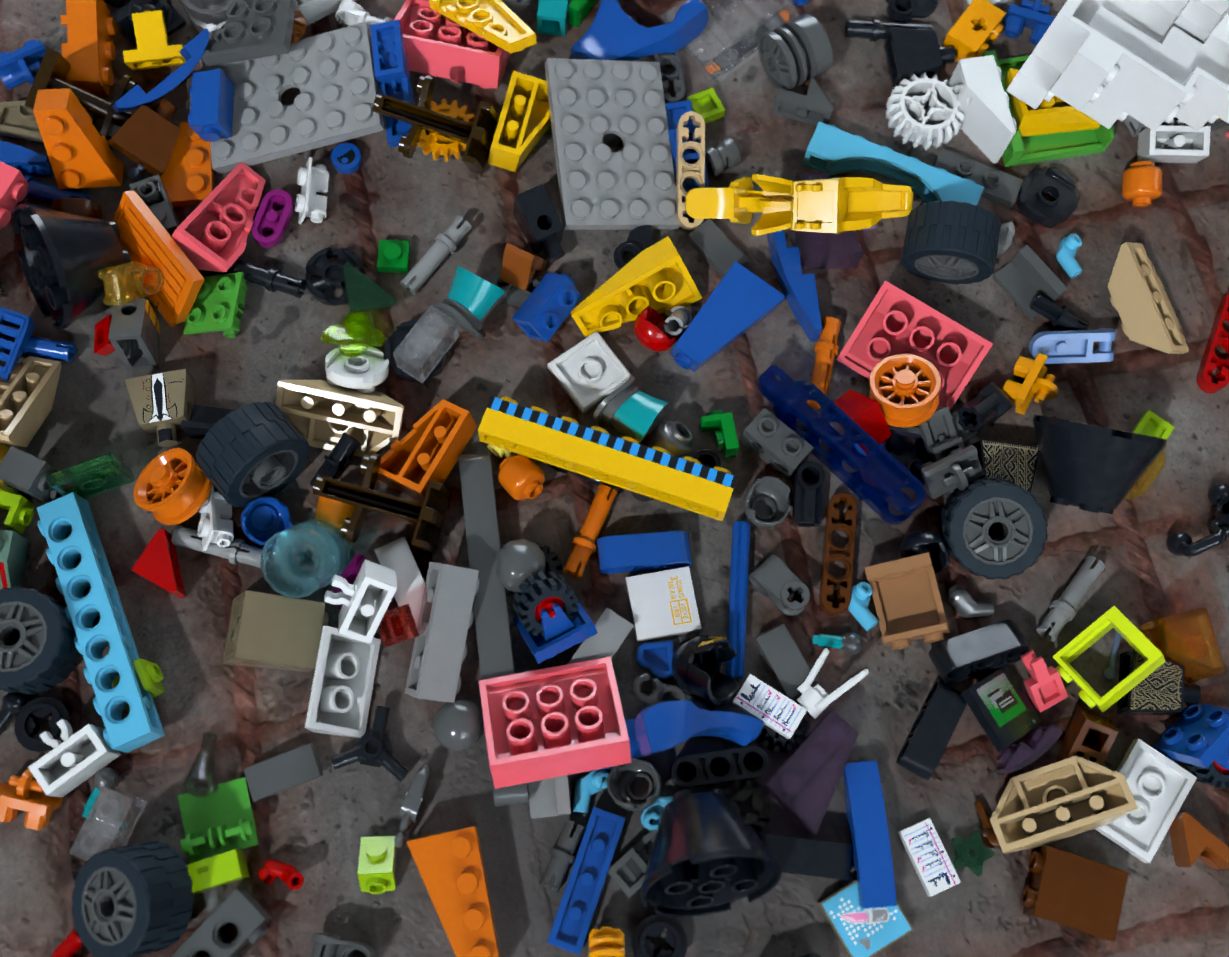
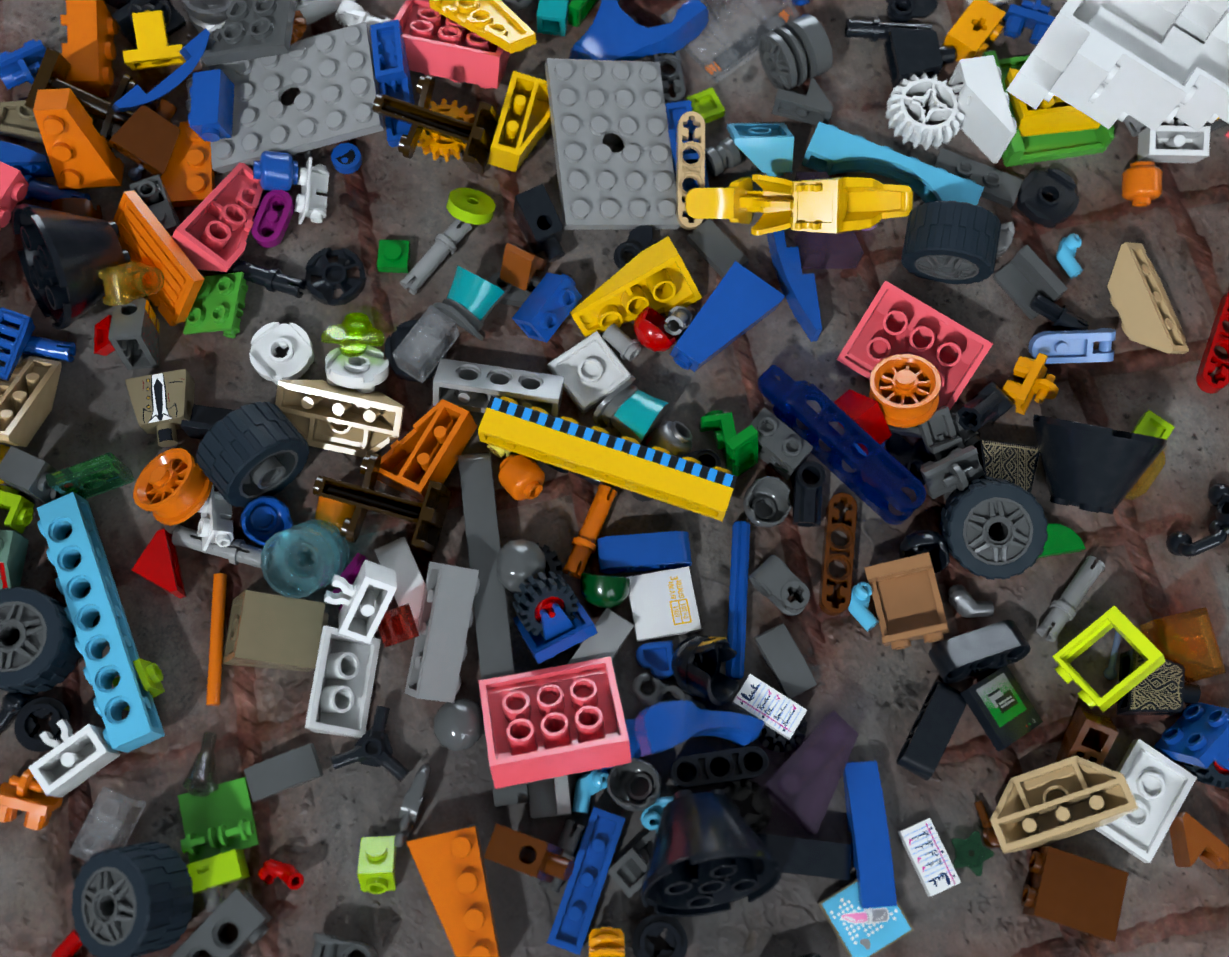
(104, 777): flat silver piece -> none
(216, 639): none -> orange bar
(263, 351): none -> white plate
(276, 171): none -> blue head
(337, 458): black axle -> none
(363, 293): clear green slope -> none
(471, 206): none -> lime piece
(473, 385): none -> light grey brick
(528, 855): none -> reddish brown torso
(604, 590): none -> dark green hair
(621, 342): none -> light grey pin
(742, 451): none -> green tile
(766, 145): none -> medium azure slope
(816, 698): white plant -> none
(825, 350): orange pin -> none
(849, 643): piece -> none
(1021, 755): clear purple slope -> none
(1045, 684): coral plate -> none
(1061, 541): none -> green tile

